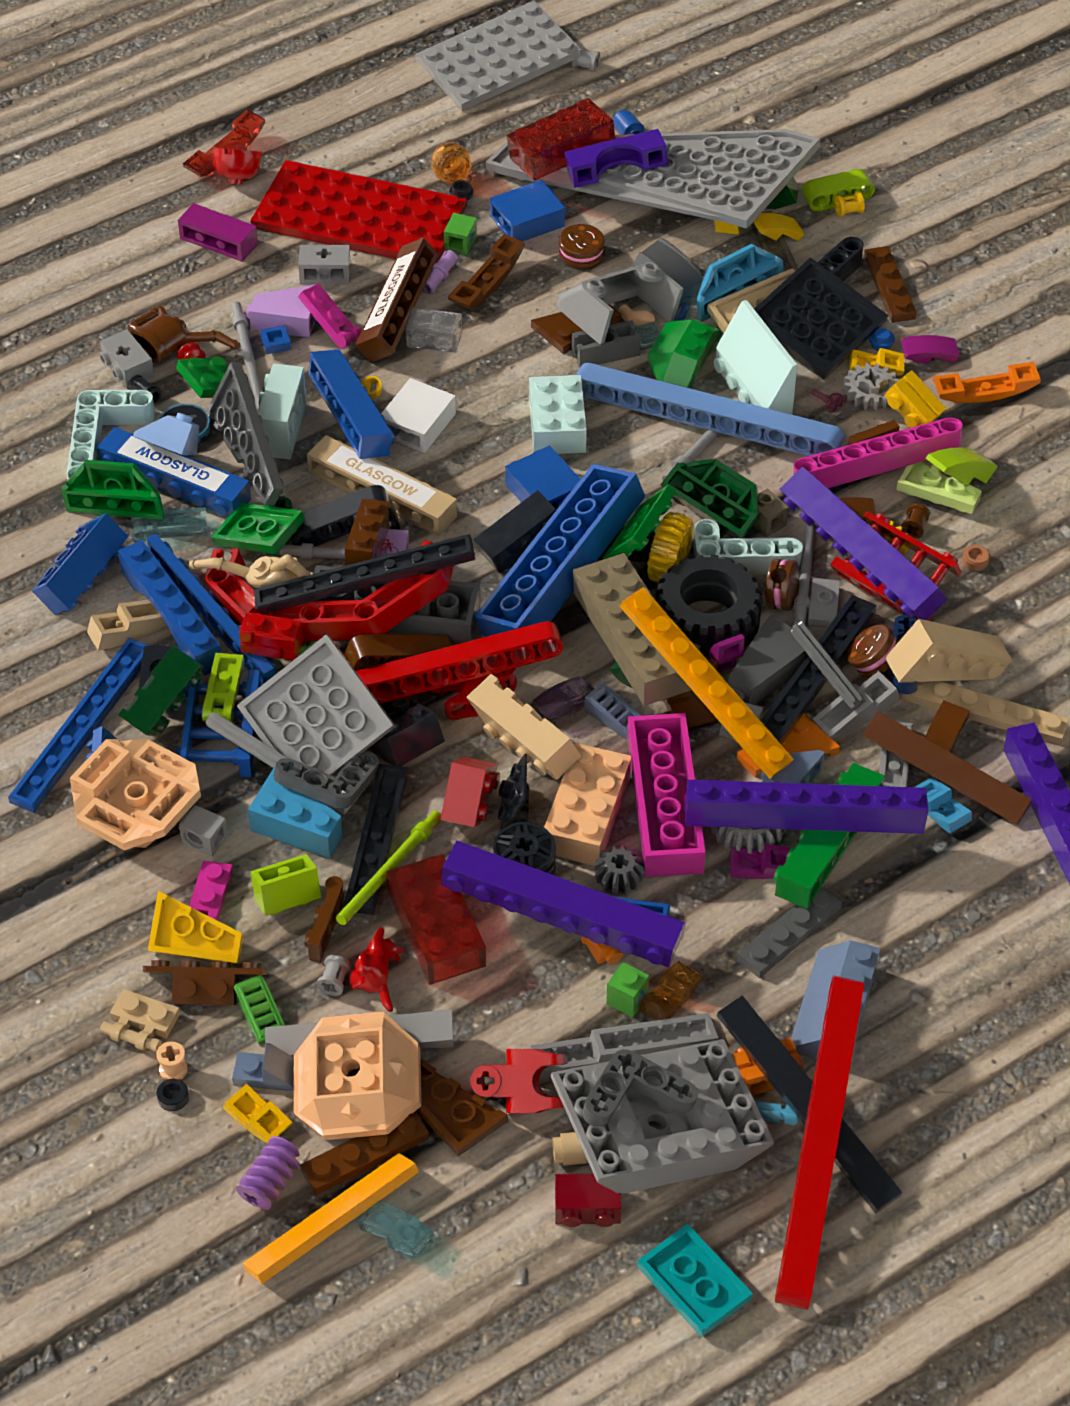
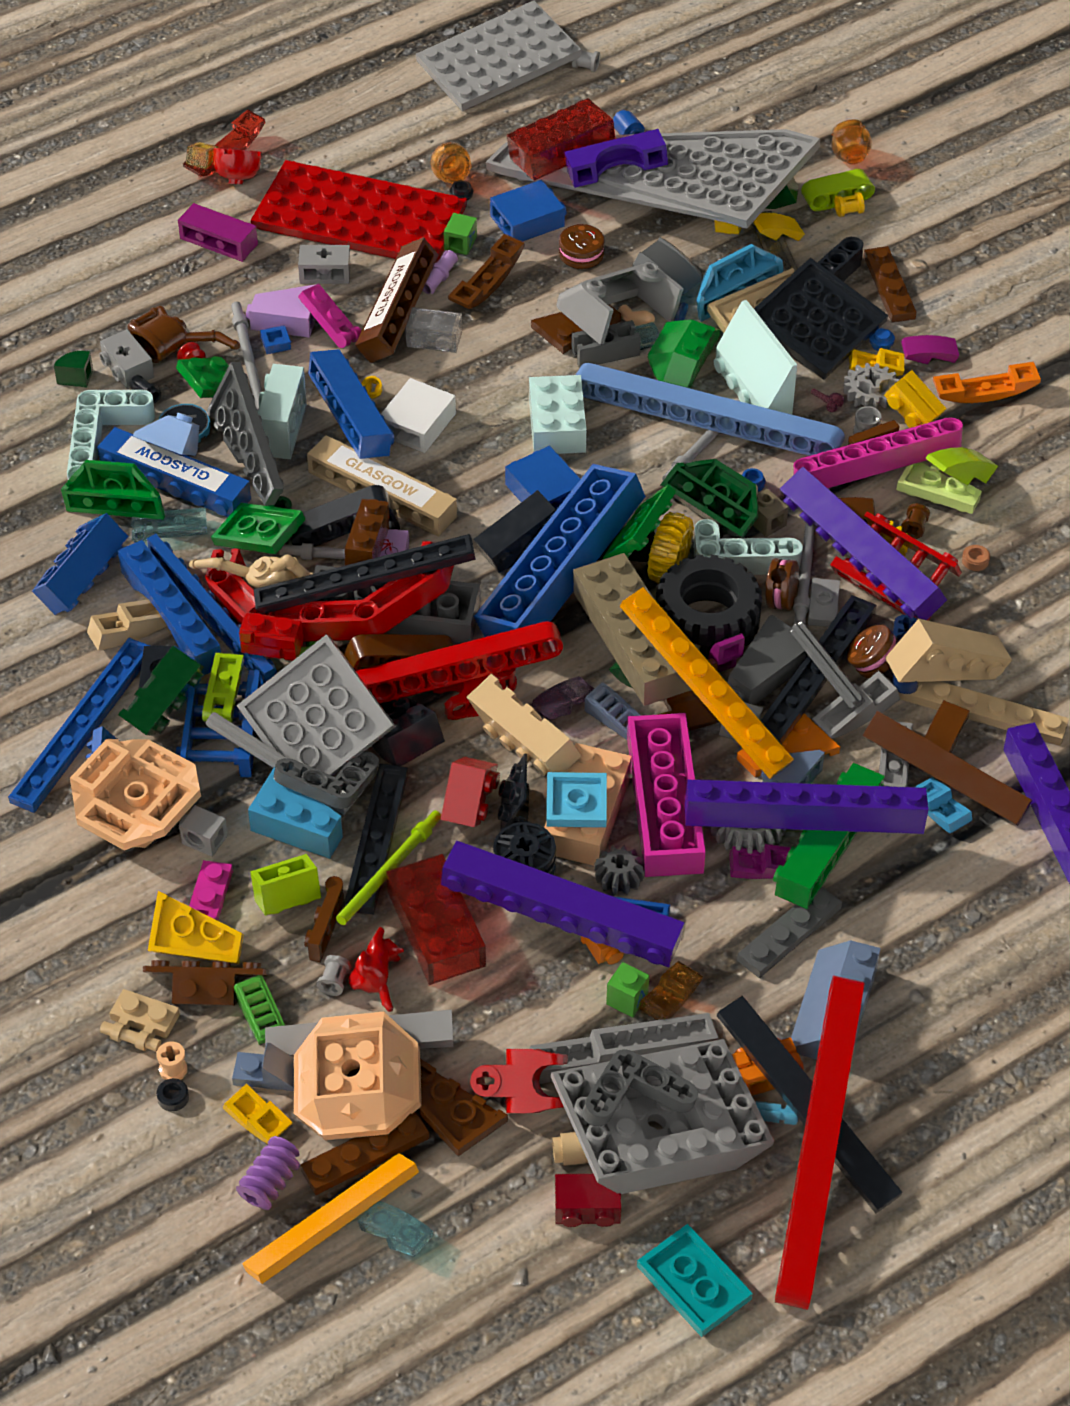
(74, 369): none -> dark green brick
(200, 155): none -> clear yellow slope
(576, 799): none -> medium azure plate
(756, 477): none -> blue plate
(851, 141): none -> clear orange piece
(866, 418): none -> light grey wheel

